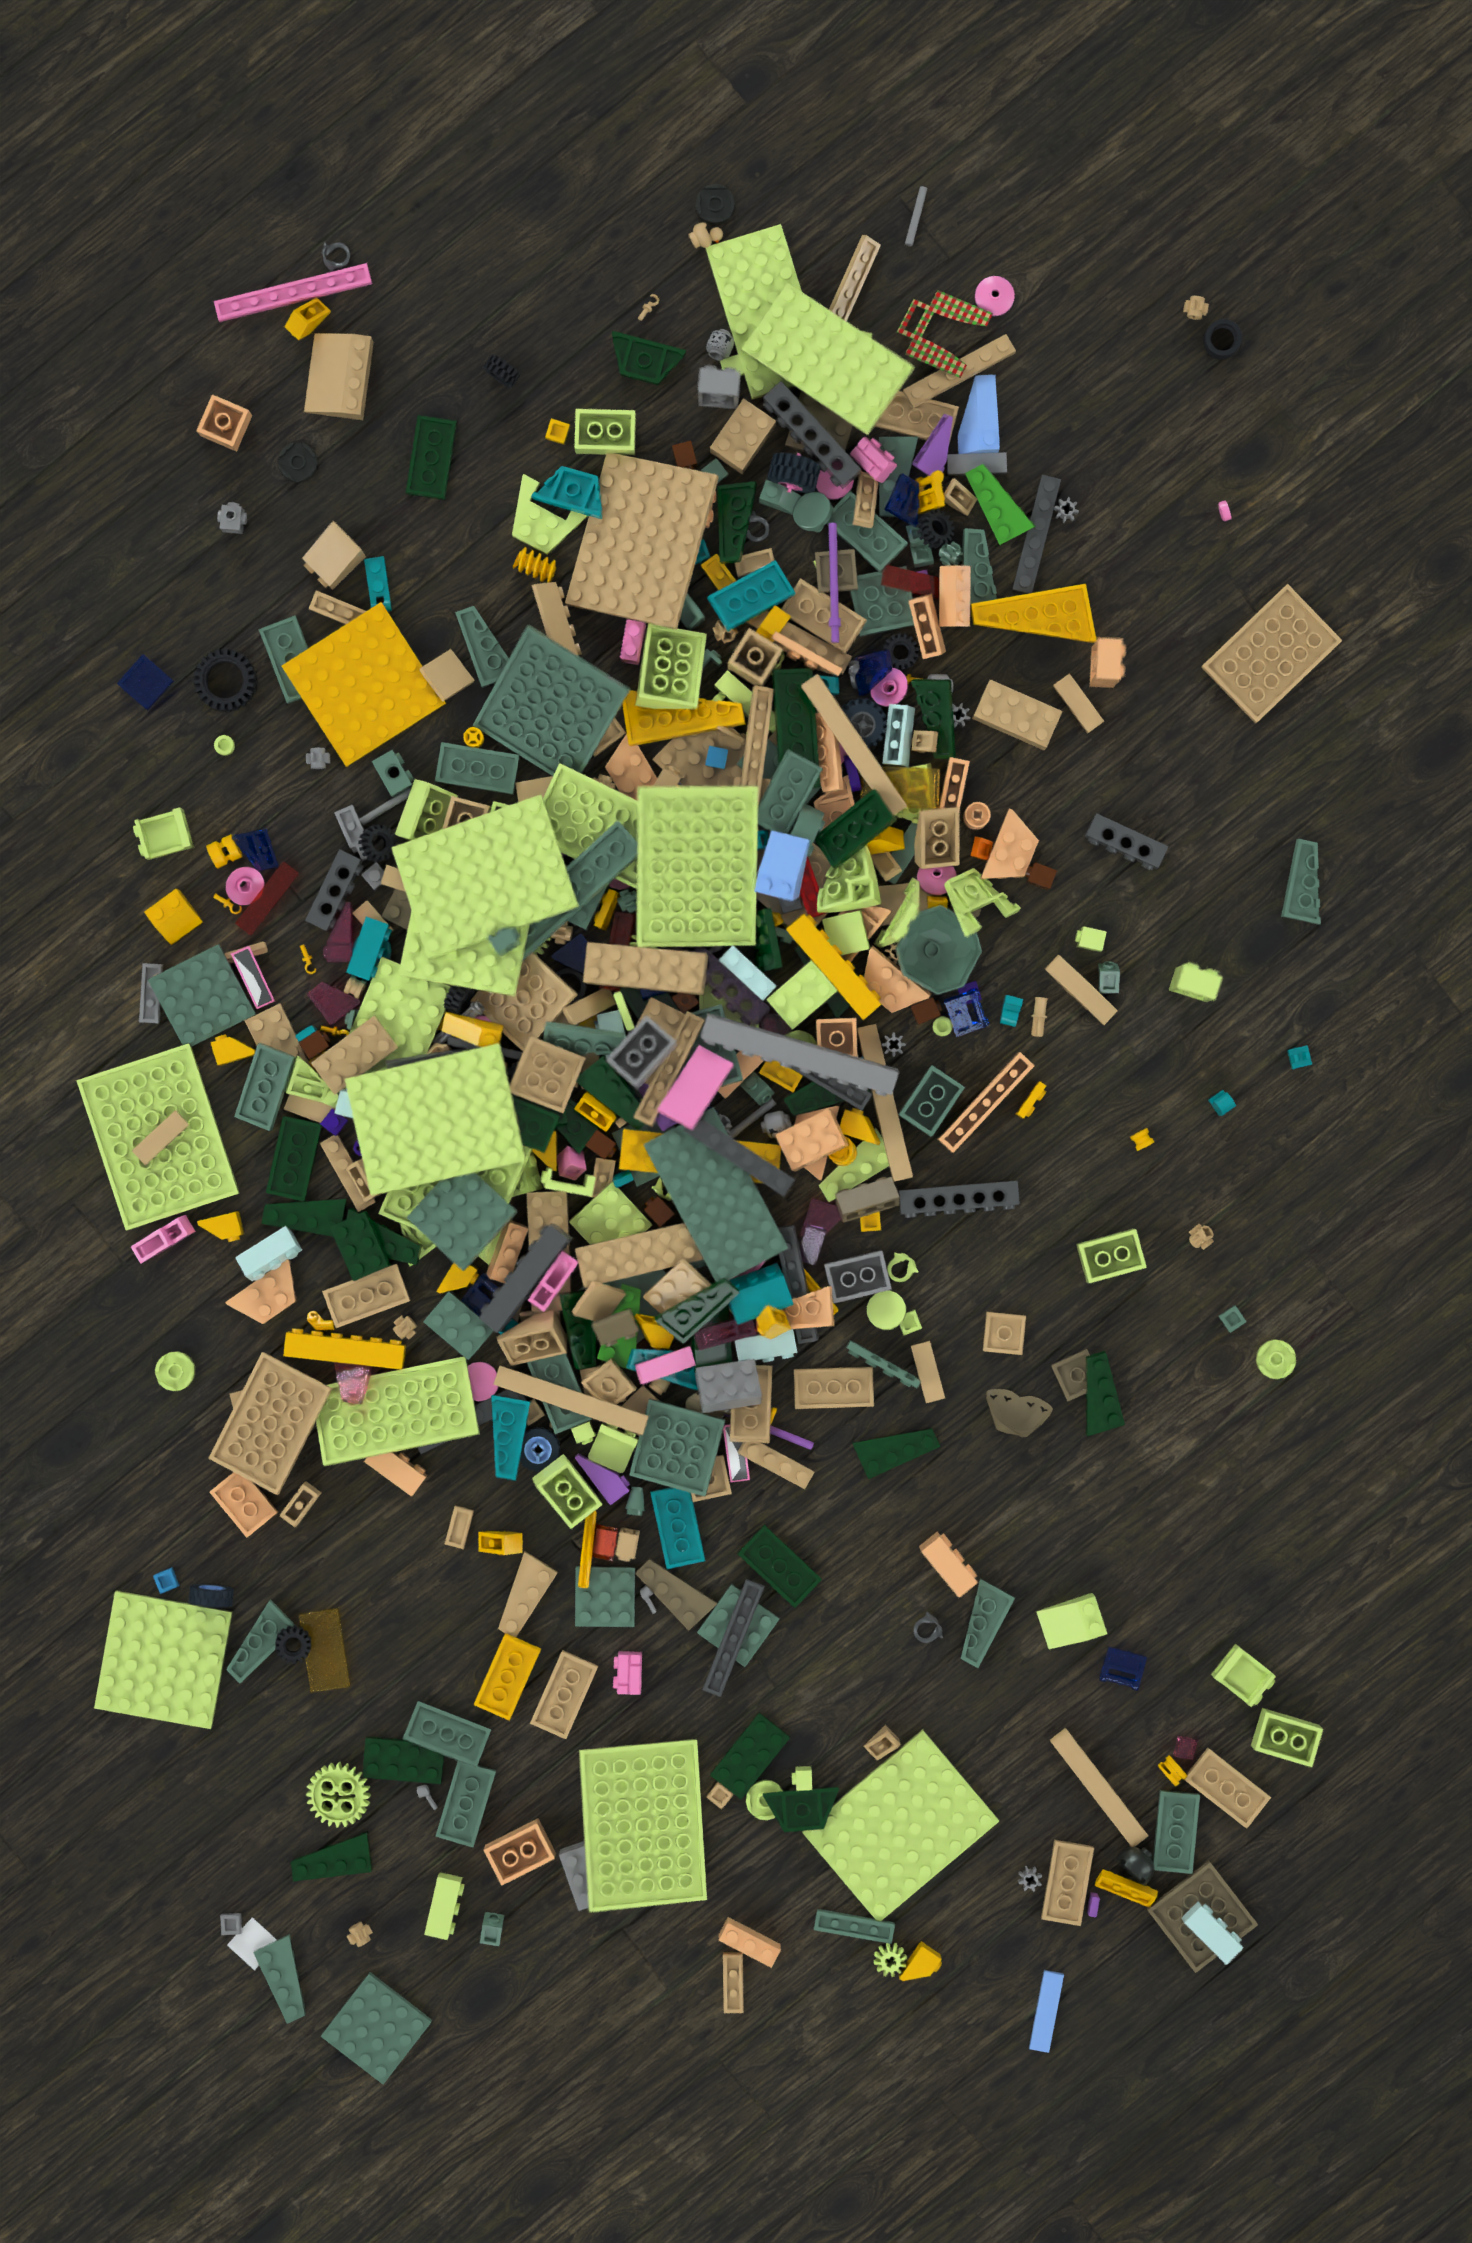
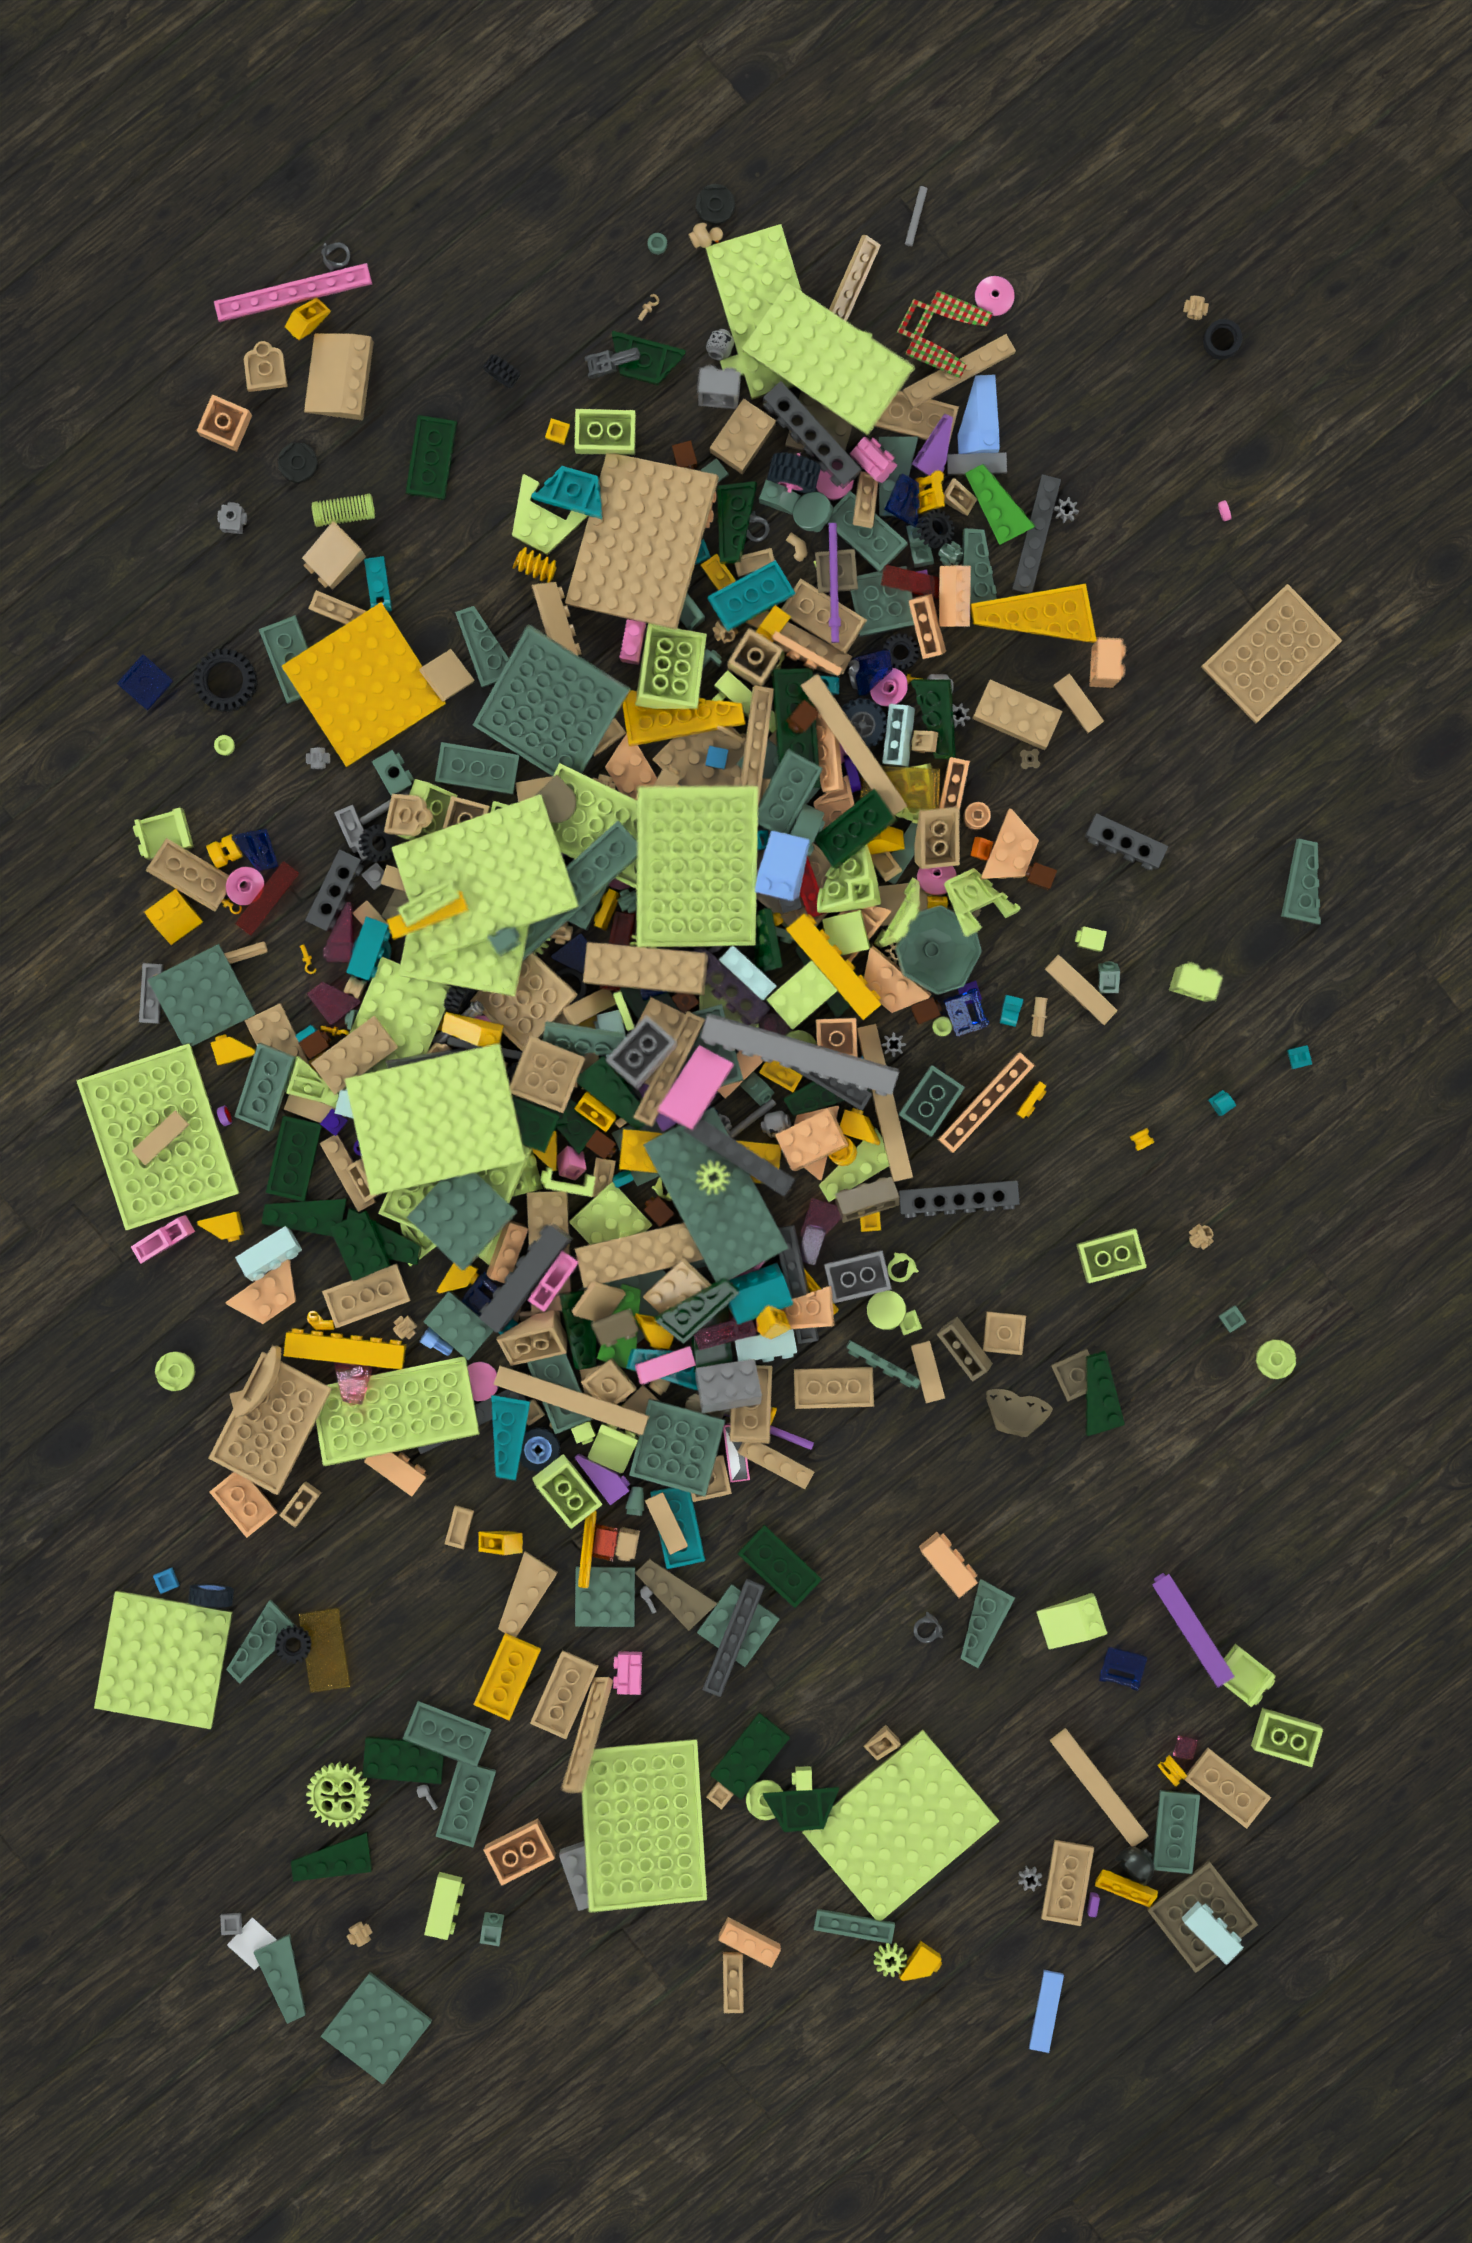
(189, 874): none -> tan tile
(224, 1115): none -> medium lavender tile
(252, 977): slope -> none
(265, 368): none -> tan plate
(273, 1362): none -> tan slope
(319, 517): none -> yellowish green piece
(399, 928): none -> yellow tile
(407, 815): none -> tan plate
(428, 903): none -> yellowish green tile
(432, 1339): none -> light blue piece
(471, 735): yellow wheel -> none
(558, 799): none -> dark tan tile
(587, 1734): none -> tan plate
(606, 362): none -> dark grey connector
(657, 243): none -> sand green tile
(666, 1523): none -> tan tile
(715, 1184): none -> yellowish green gear
(800, 546): none -> tan arm
(802, 717): none -> reddish brown brick
(888, 1452): dark green wing -> none
(964, 1349): none -> dark tan brick
(1028, 764): none -> dark tan plate
(1192, 1629): none -> medium lavender brick

